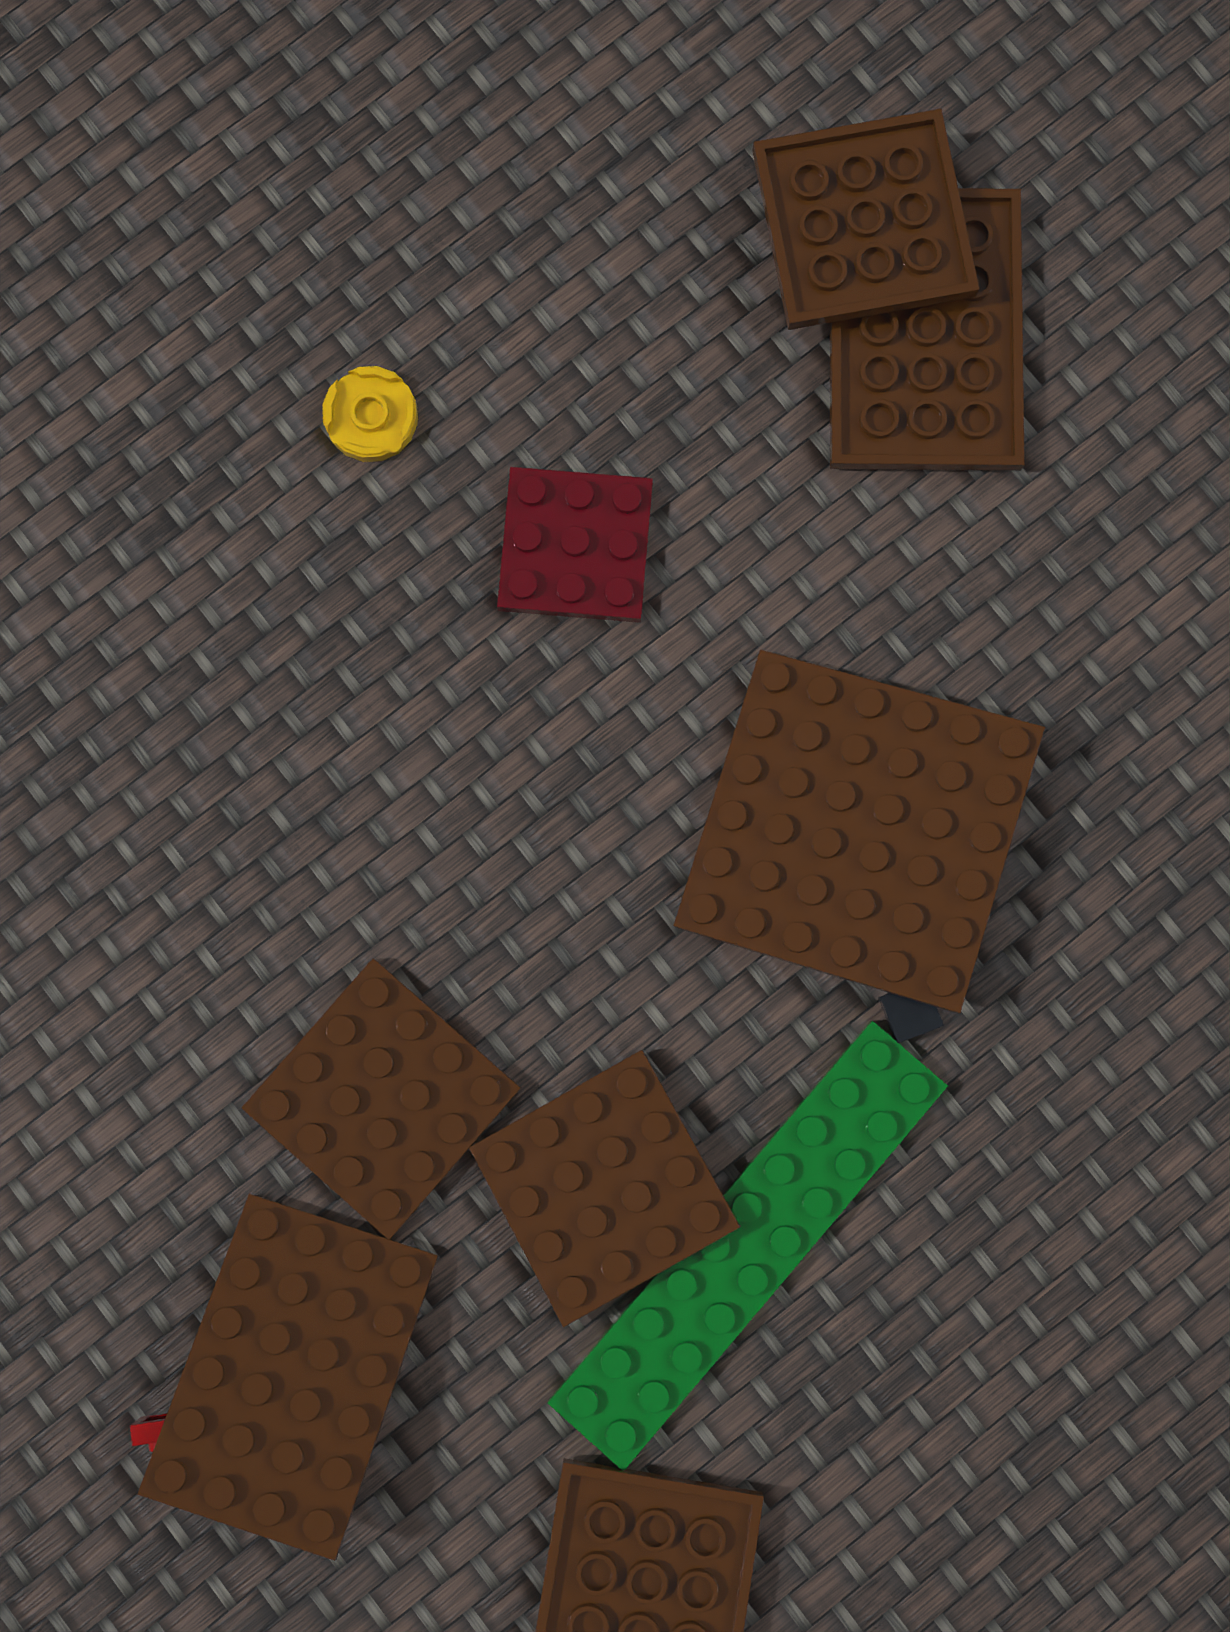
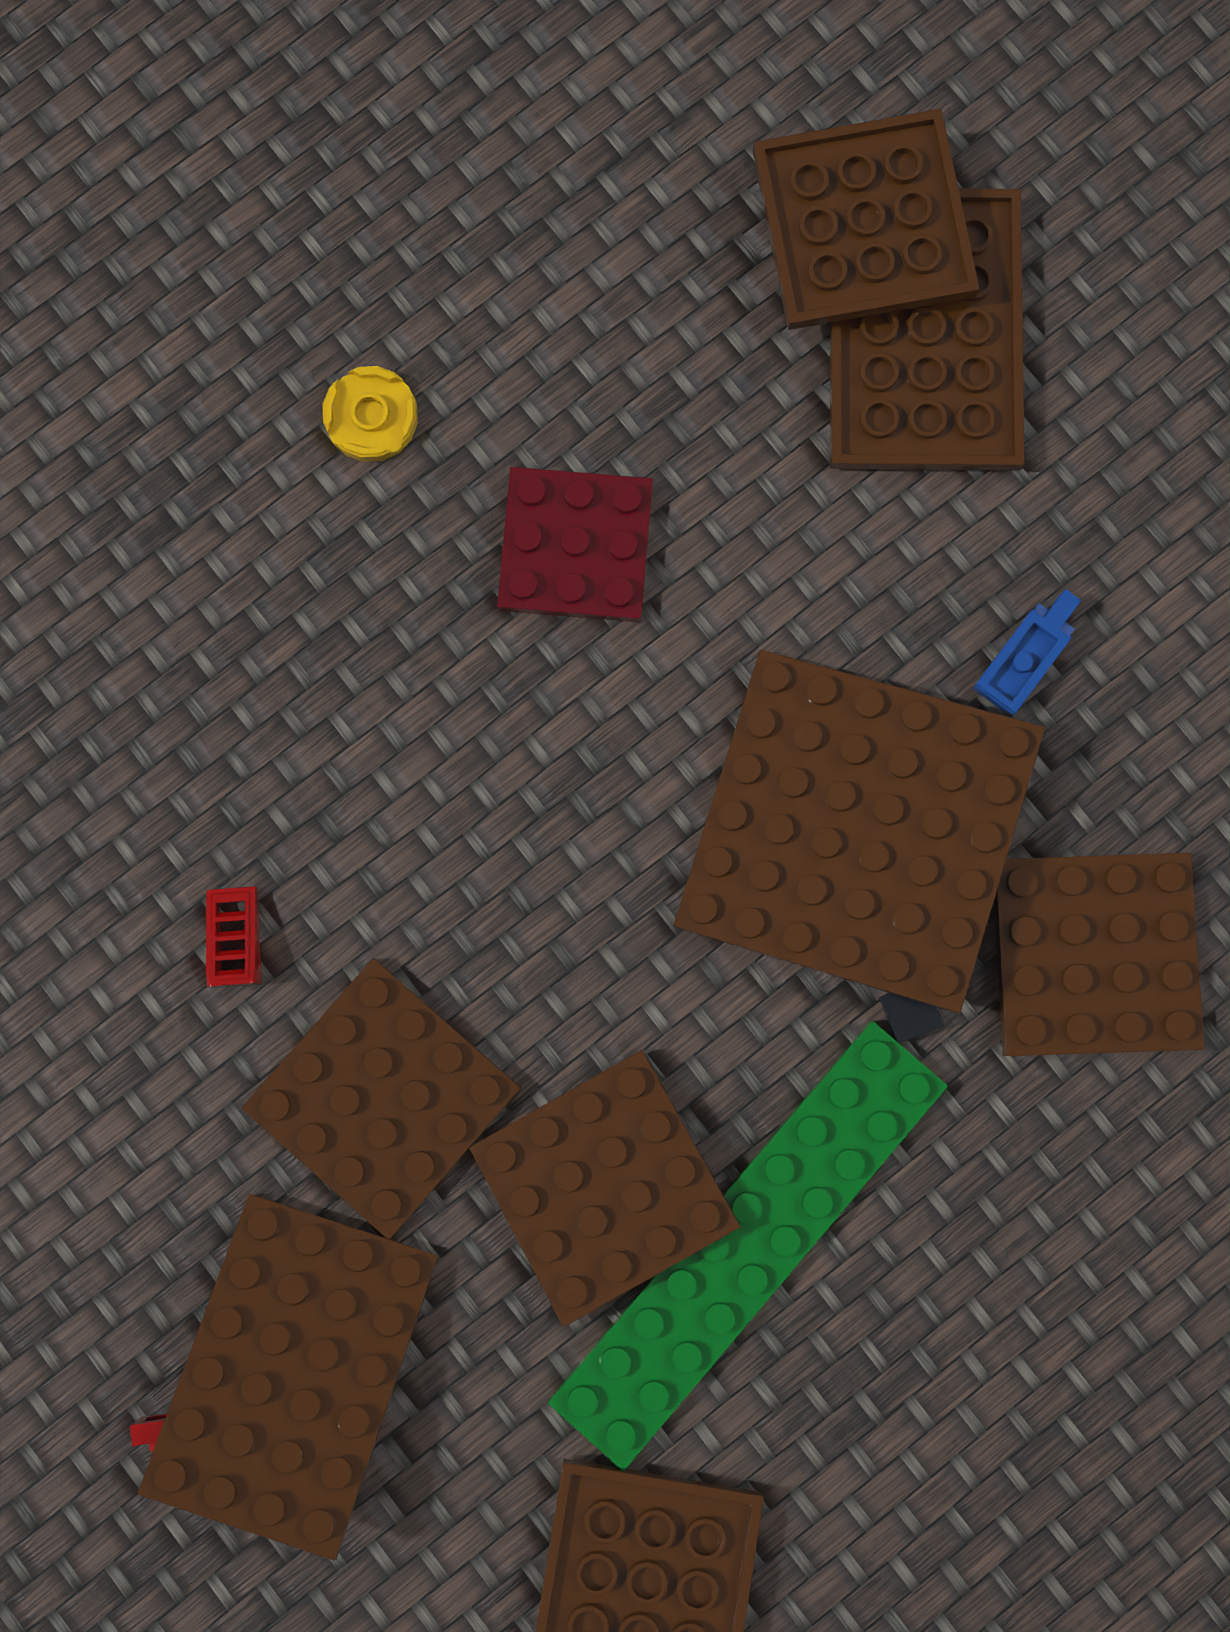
(214, 955): none -> red slope
(1027, 654): none -> blue hinge
(1098, 955): none -> reddish brown plate

